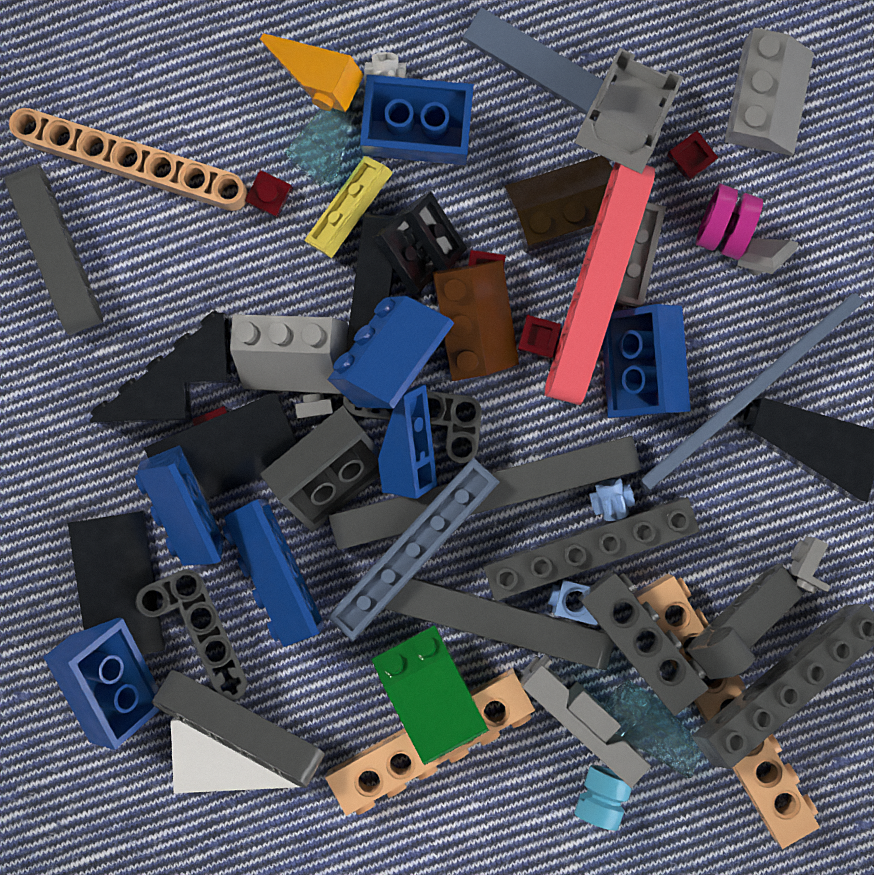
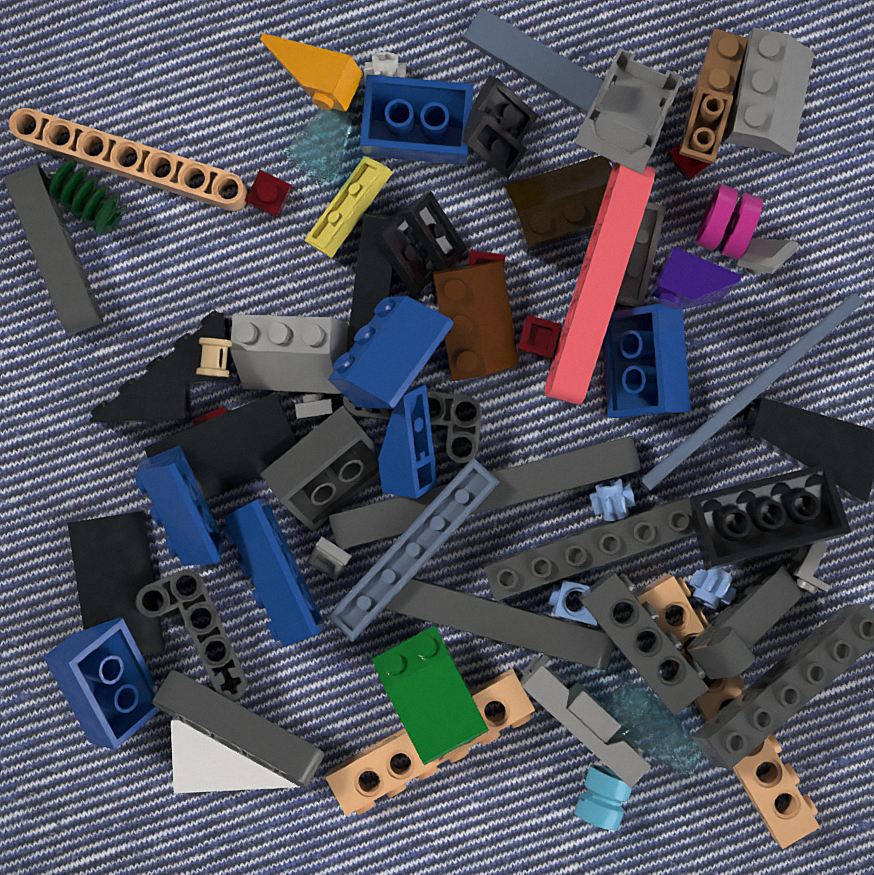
(85, 199): none -> dark green piece
(214, 357): none -> tan bush
(328, 558): none -> light grey tile
(498, 126): none -> black slope
(691, 281): none -> dark purple slope
(712, 96): none -> medium nougat slope
(712, 587): none -> light blue gear
(768, 516): none -> black slope

